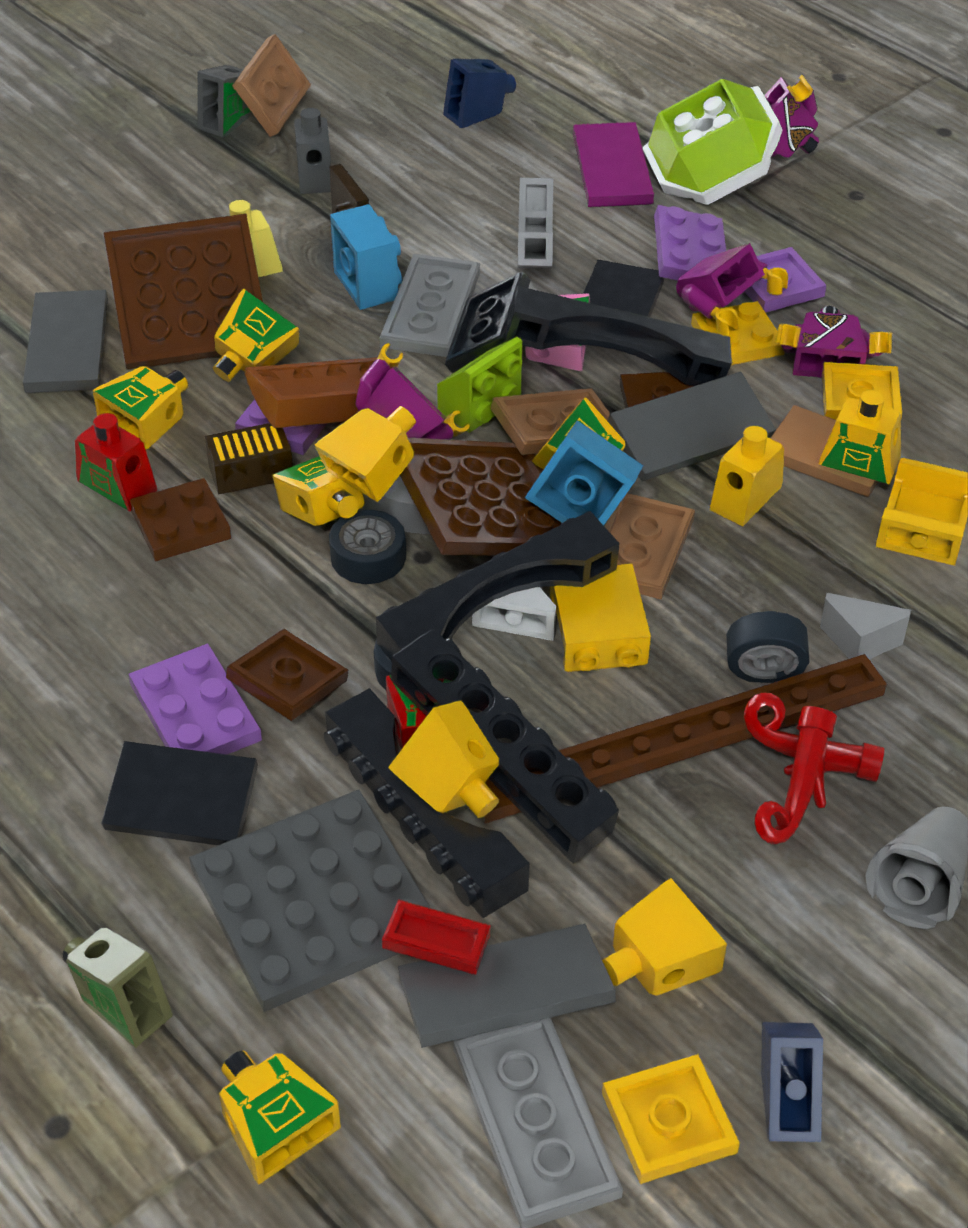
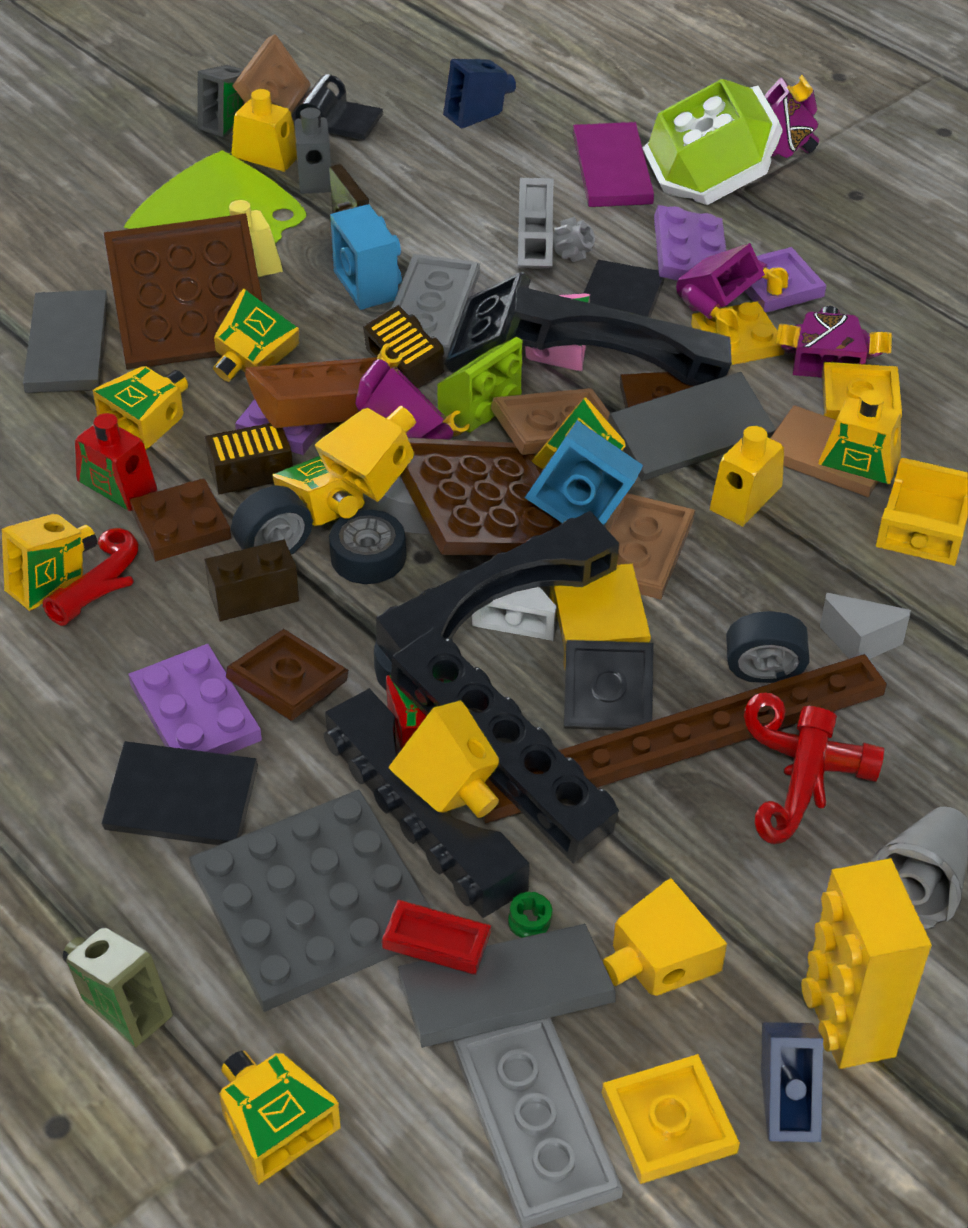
(43, 557): none -> yellow torso
(67, 602): none -> red plant
(208, 190): none -> lime piece
(252, 580): none -> dark brown brick
(264, 133): none -> yellow torso
(272, 516): none -> black wheel
(342, 116): none -> black piece
(421, 353): none -> dark brown brick
(540, 907): none -> green bush
(573, 239): none -> light grey gear
(608, 684): none -> black tile
(865, 963): none -> yellow brick

